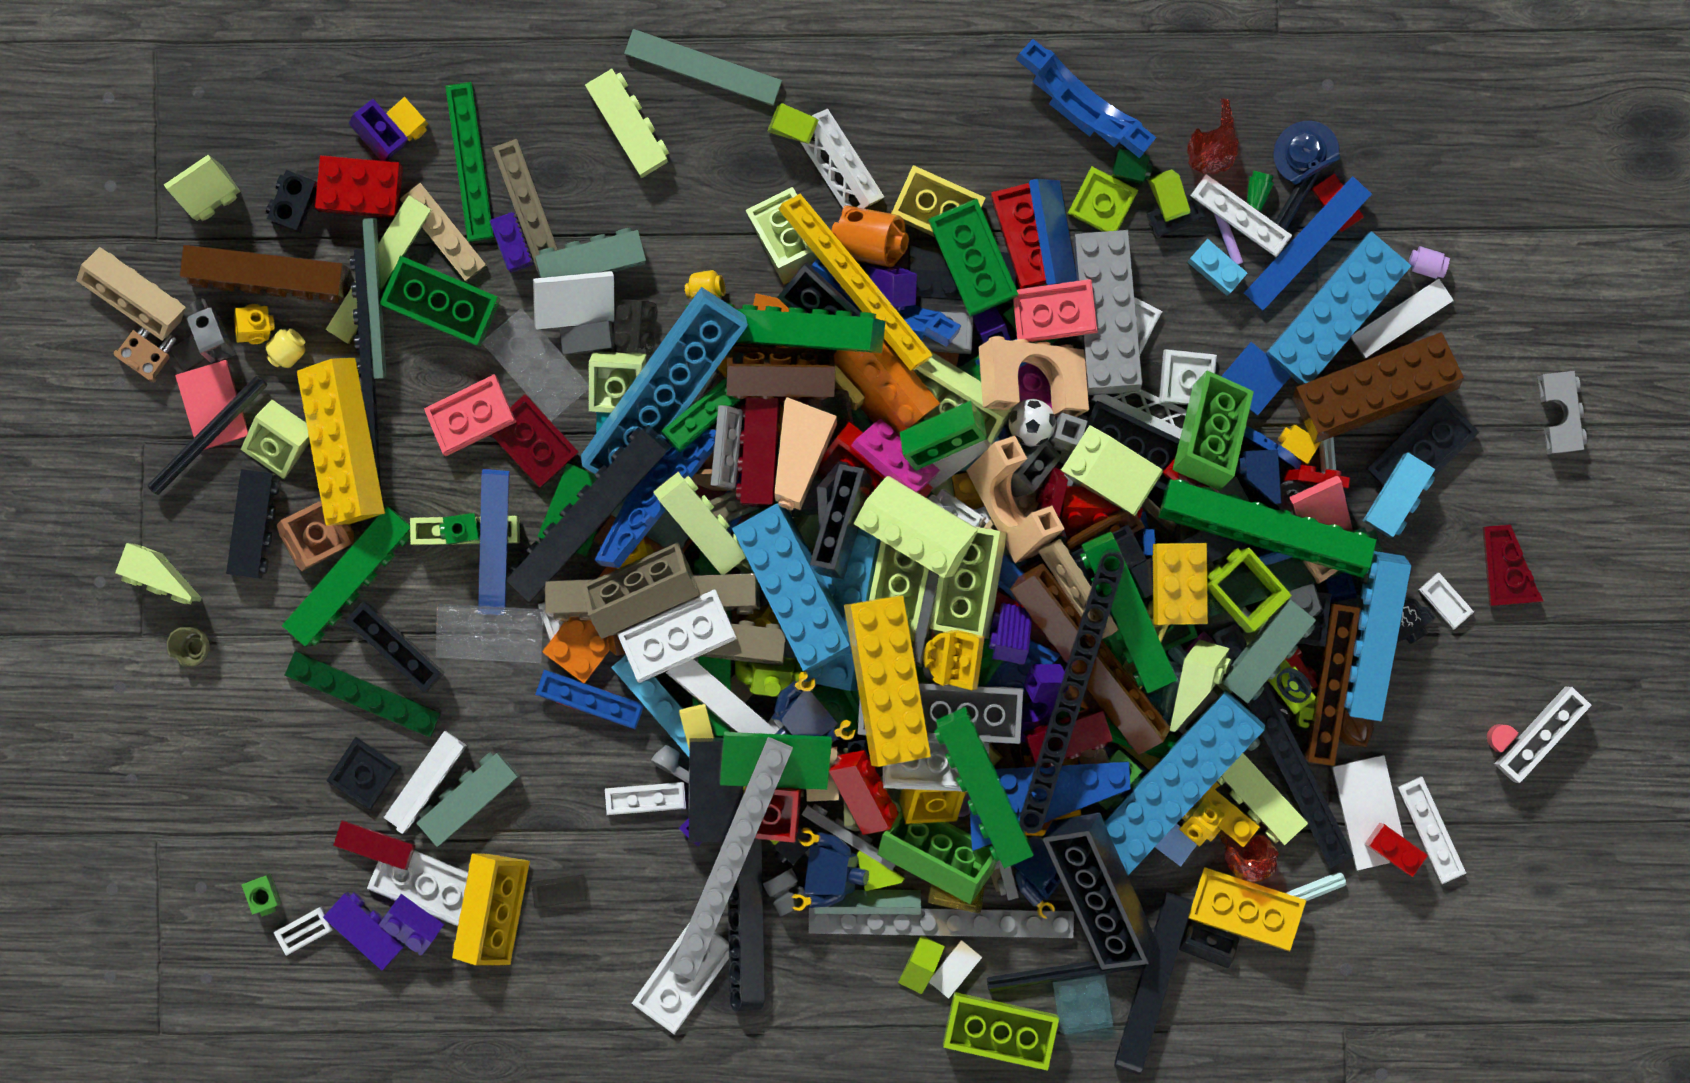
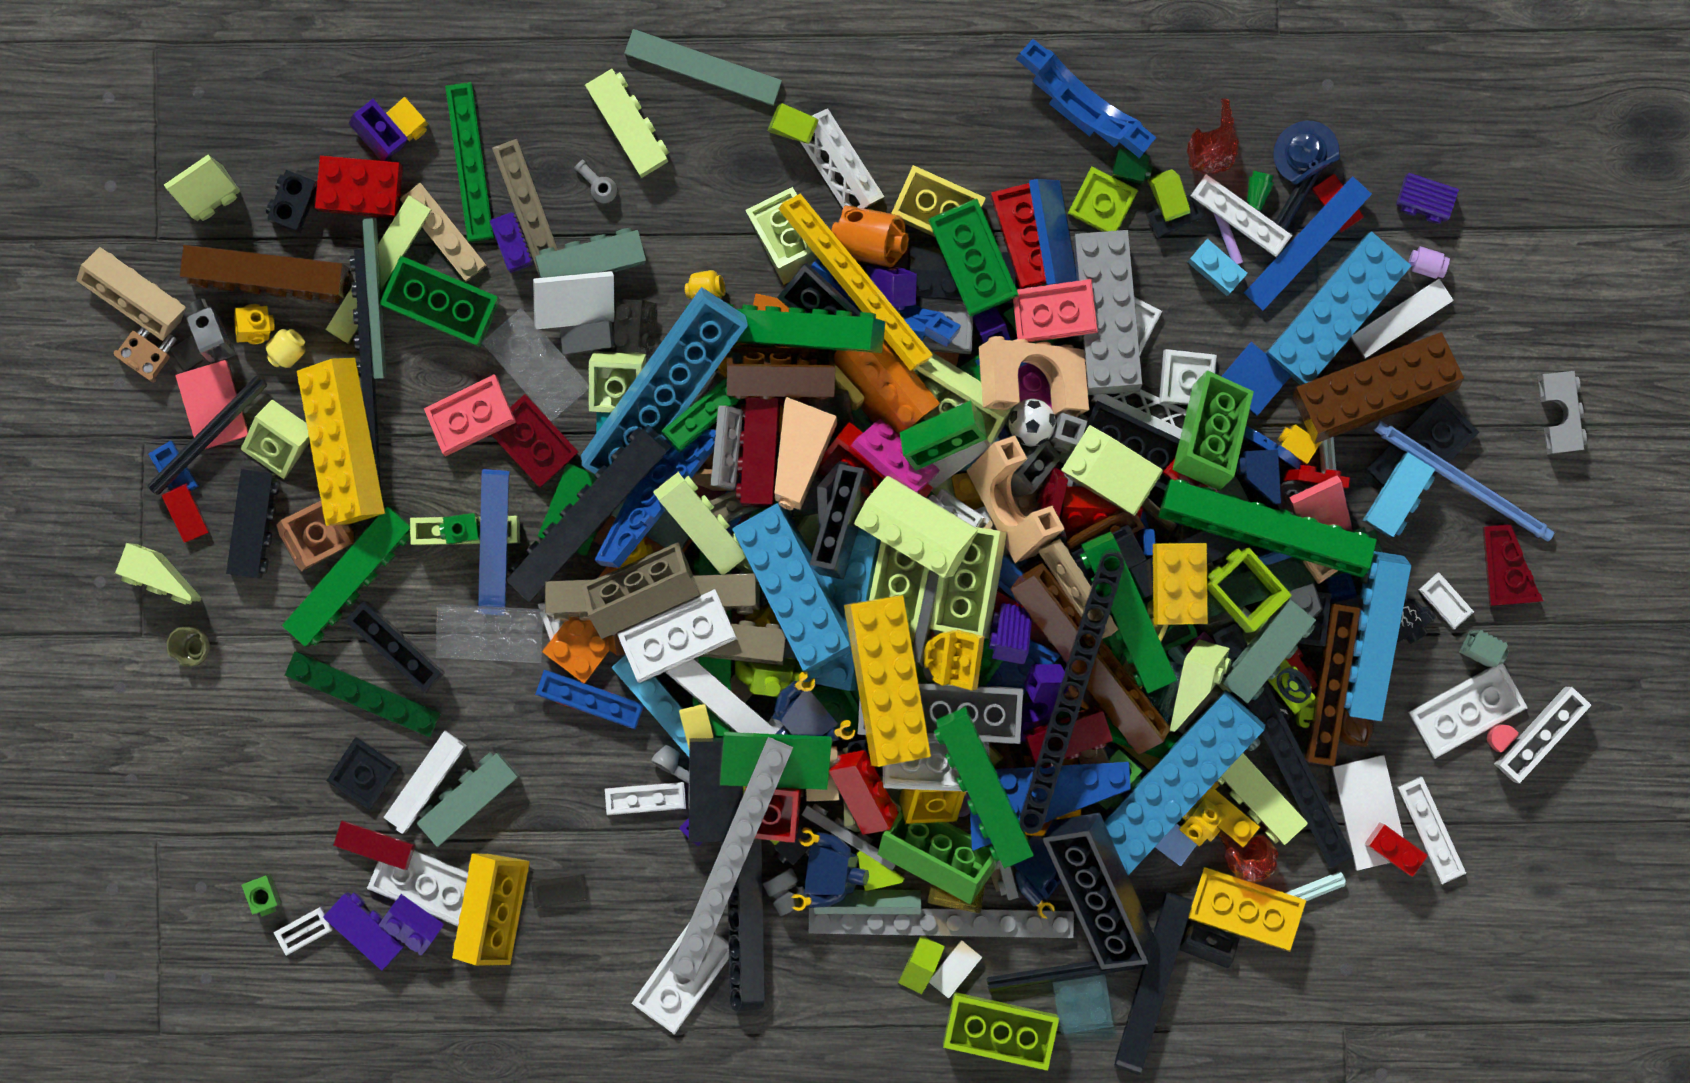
(163, 456): none -> blue tile
(185, 513): none -> red tile
(595, 182): none -> light grey bar
(1426, 198): none -> dark purple brick
(1463, 480): none -> medium blue piece
(1467, 710): none -> white tile
(1484, 648): none -> sand green brick

